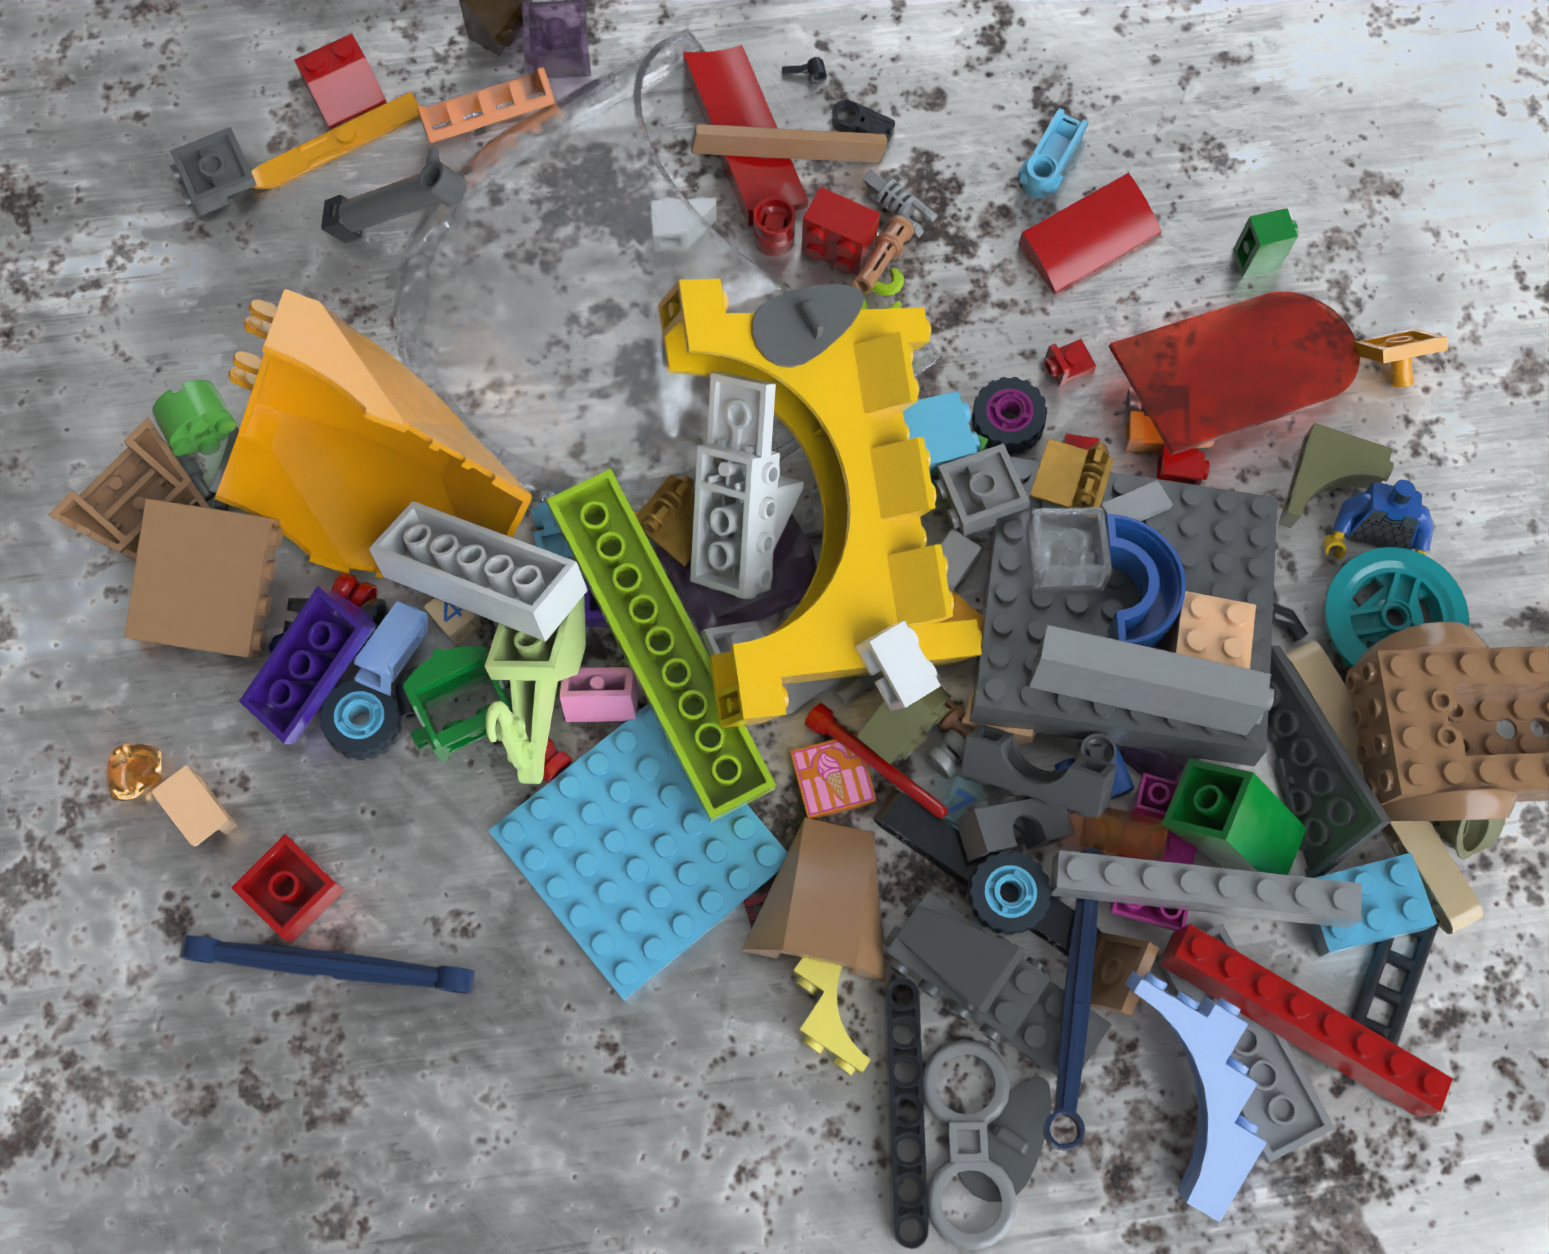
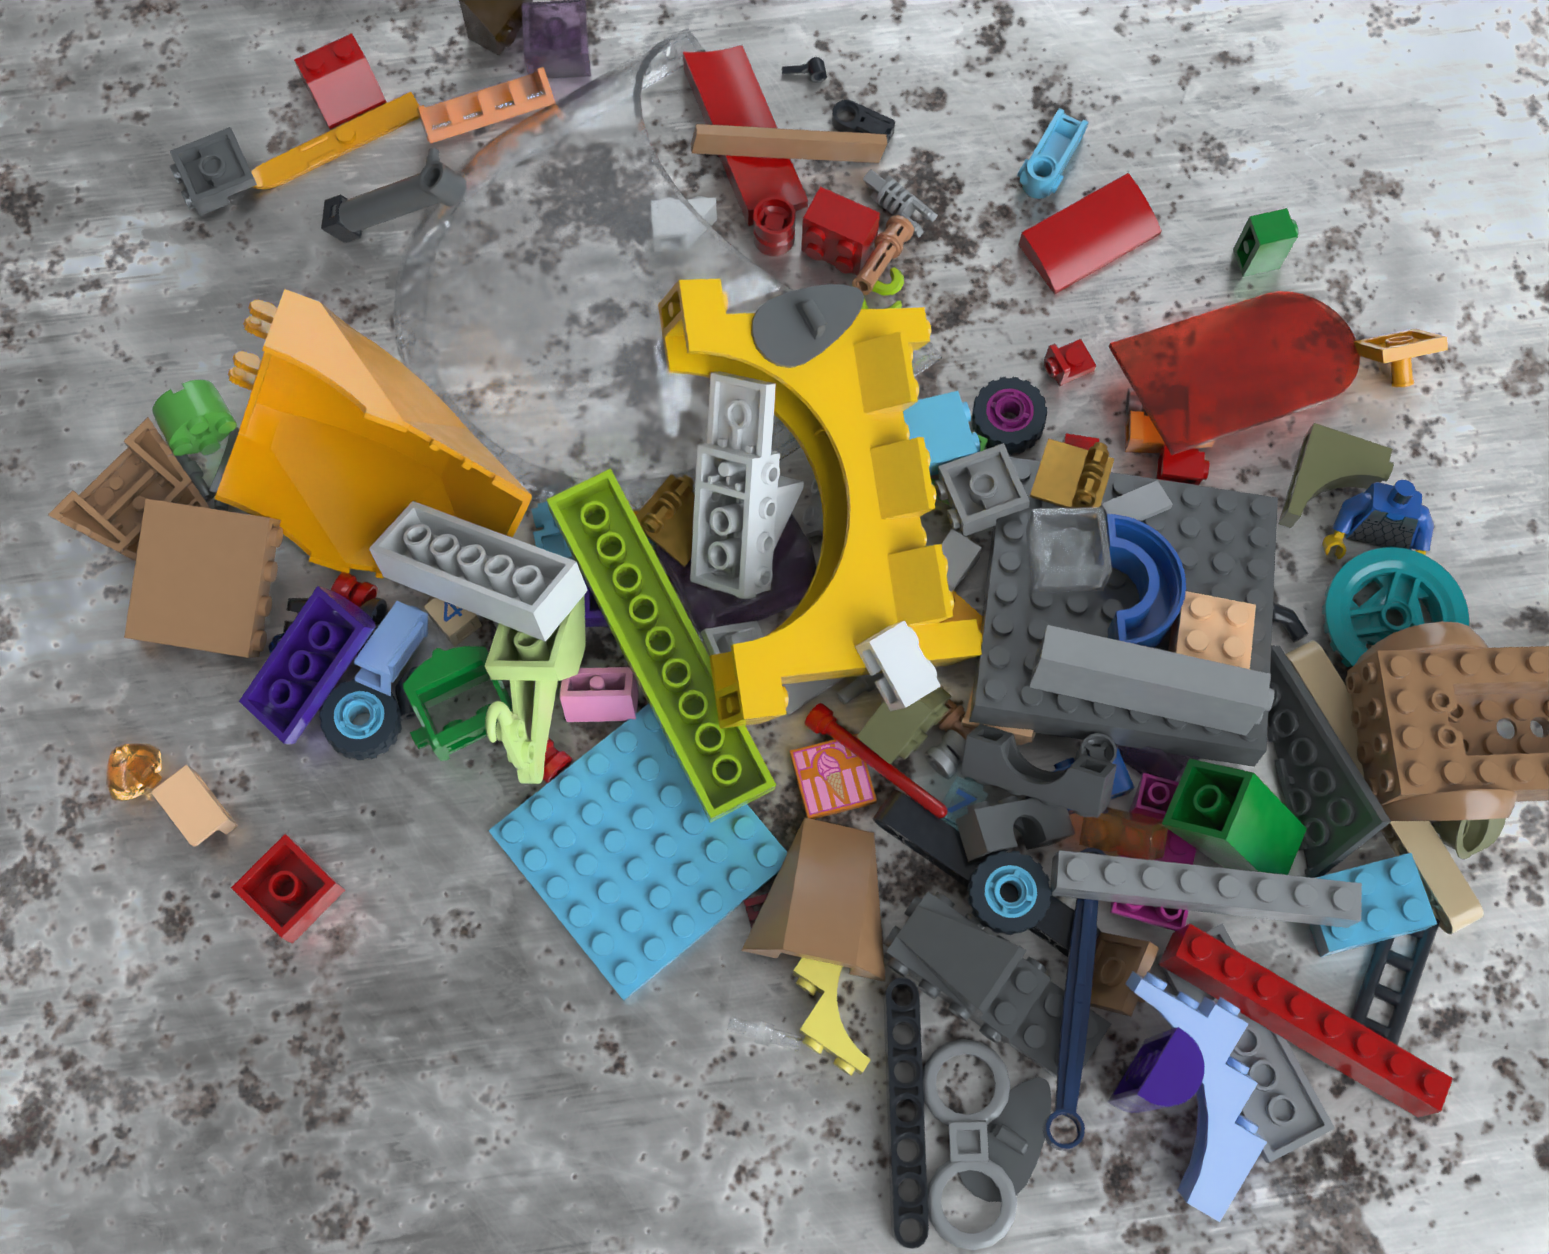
(327, 963): dark blue piece -> none
(1161, 1074): none -> dark purple brick

